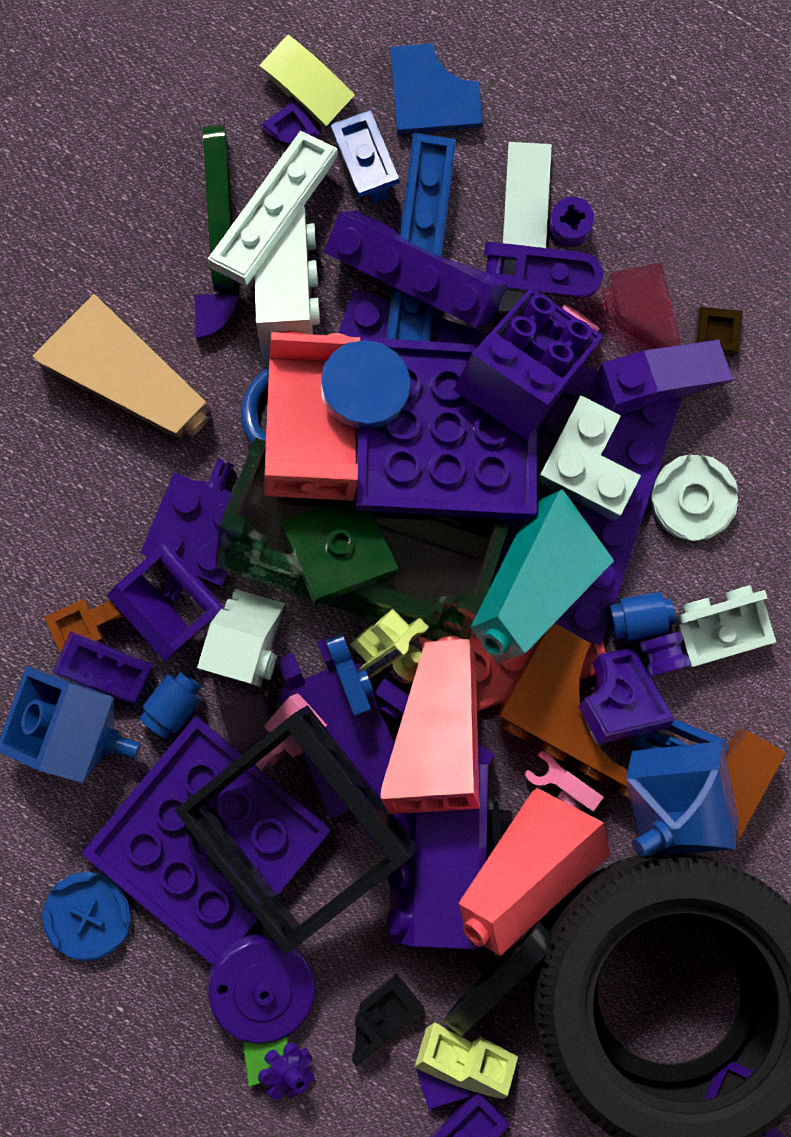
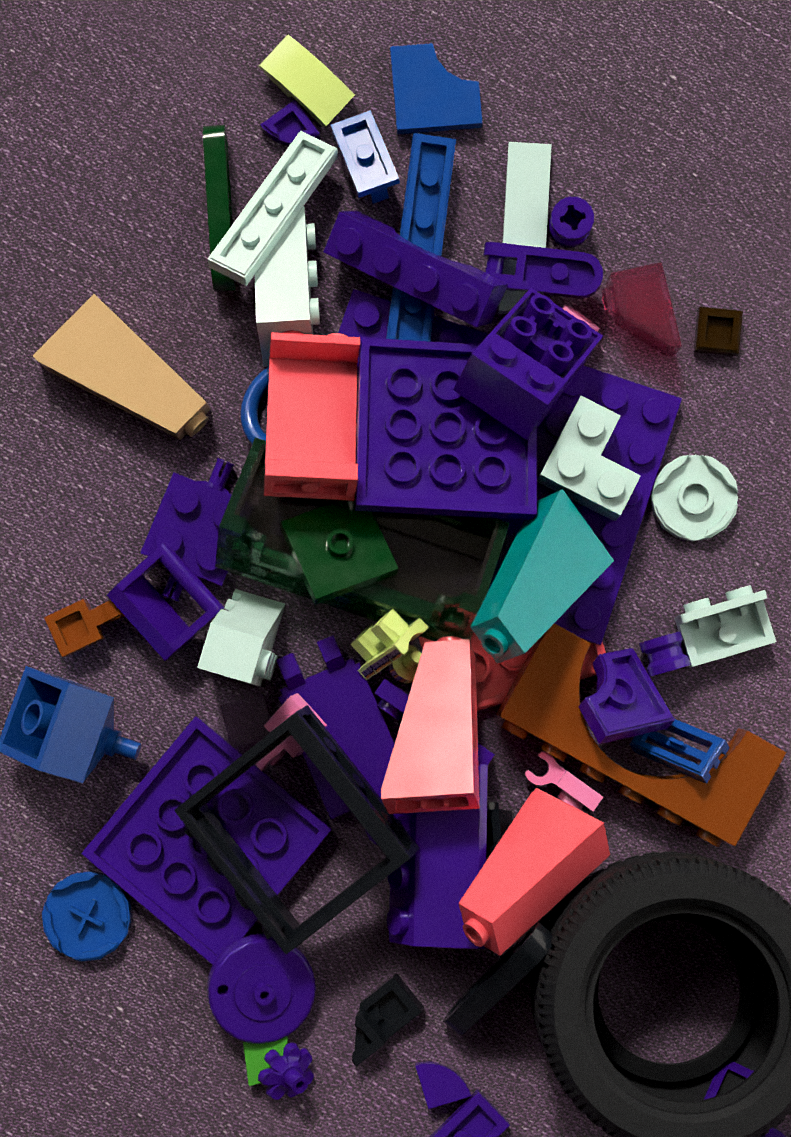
(102, 668): dark purple plate -> none
(171, 704): blue brick -> none
(213, 313): dark purple tile -> none
(356, 684): blue plate -> none
(365, 384): blue tile -> none
(467, 1064): yellowish green slope -> none
(641, 616): blue brick -> none
(661, 375): dark purple slope -> none
(682, 800): blue piece -> none

